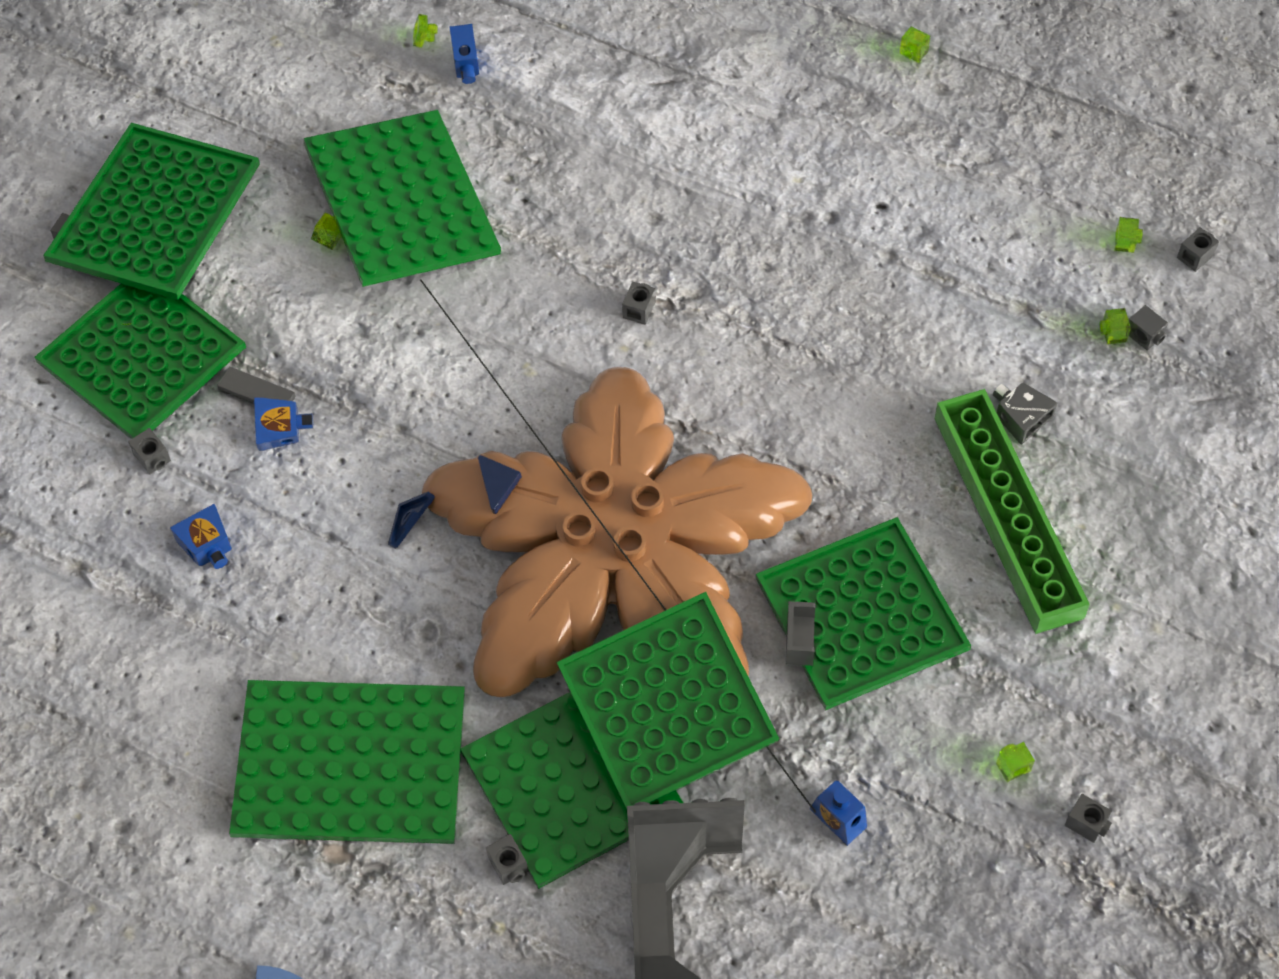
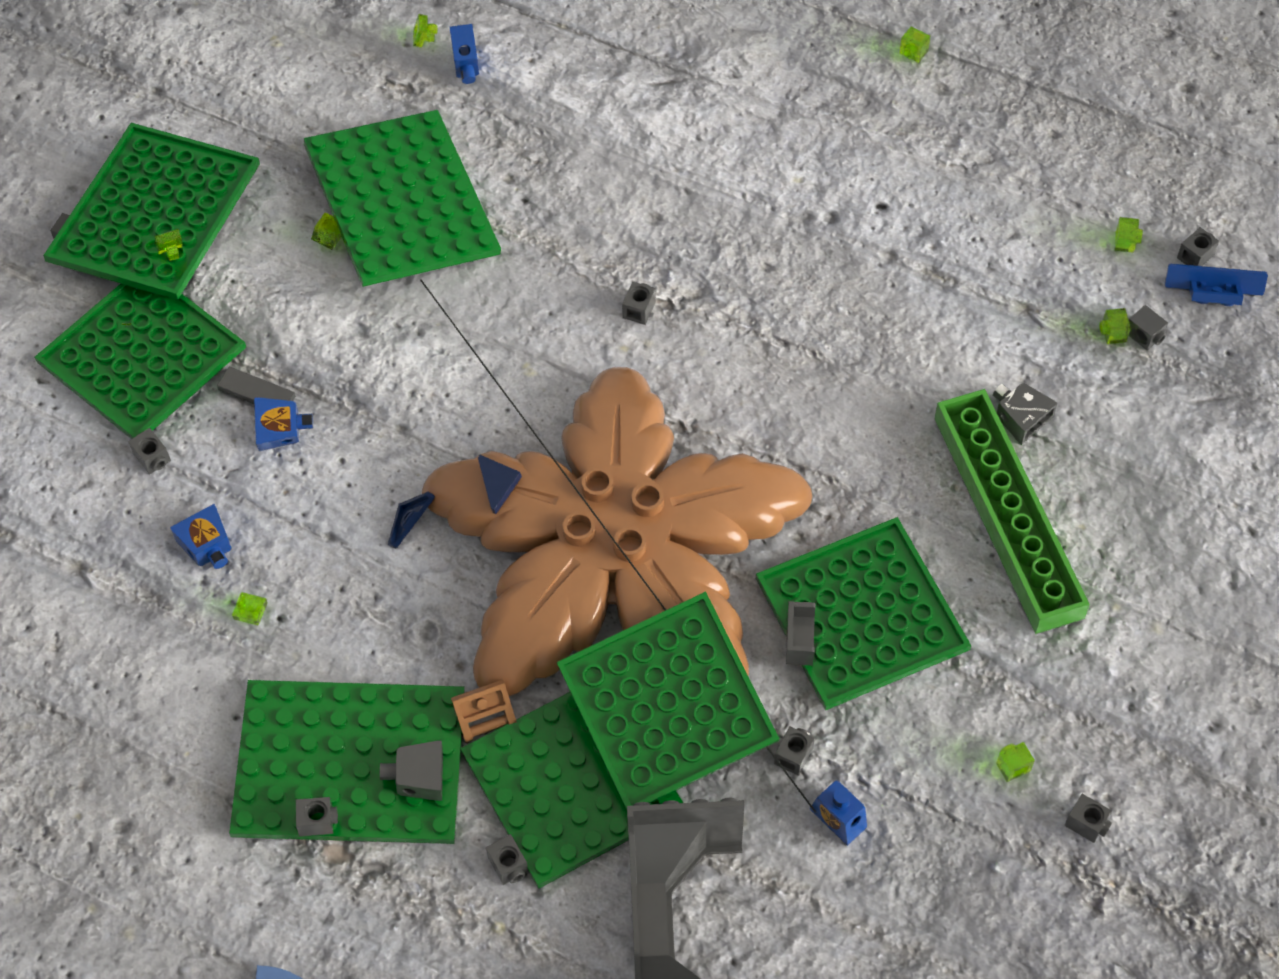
(169, 243): none -> clear neon green tile
(249, 608): none -> clear neon green tile
(307, 807): none -> dark grey brick
(417, 771): none -> dark grey torso
(480, 704): none -> medium nougat plate
(792, 760): none -> dark grey brick
(1215, 283): none -> blue bracket

